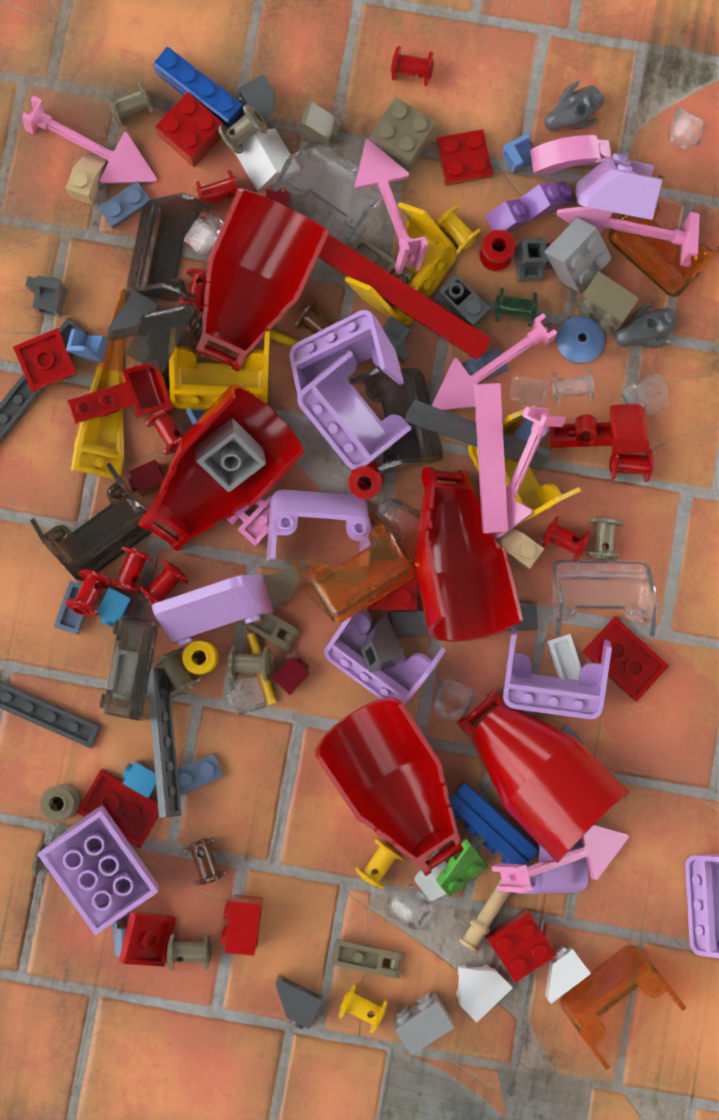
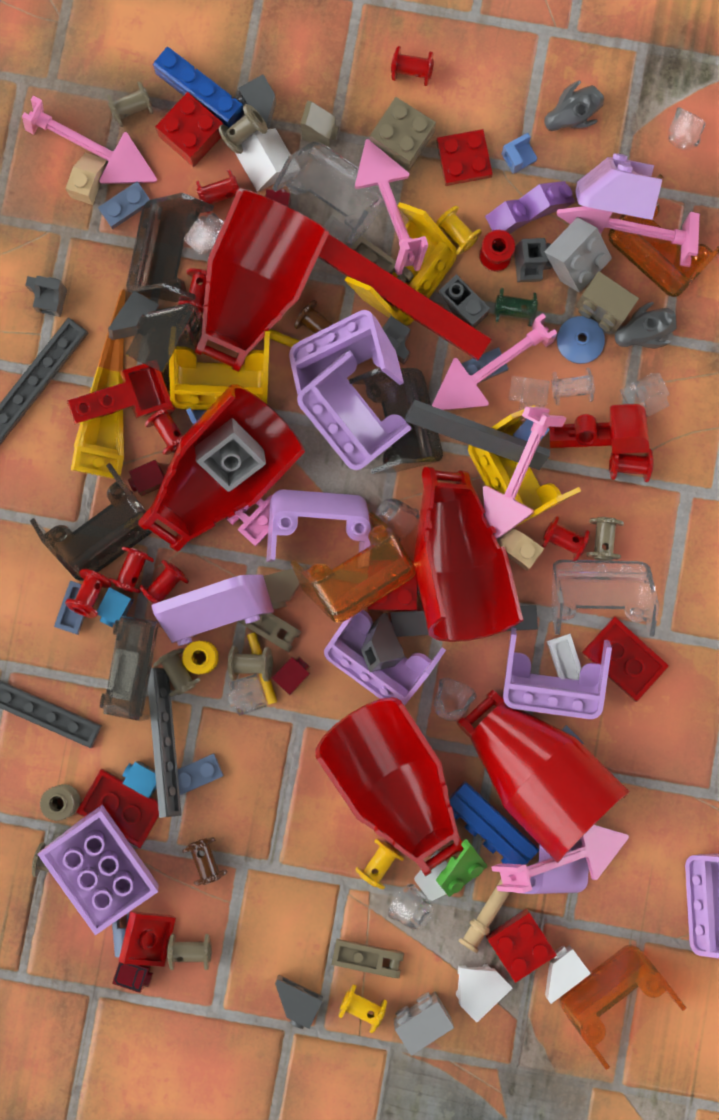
(45, 360): red plate -> none
(87, 347): medium blue panel -> none
(133, 976): none -> dark red brick
(243, 924): red brick -> none
(362, 489): red hose -> none
(491, 457): bright pink tile -> none
(569, 153): bright pink arch -> none

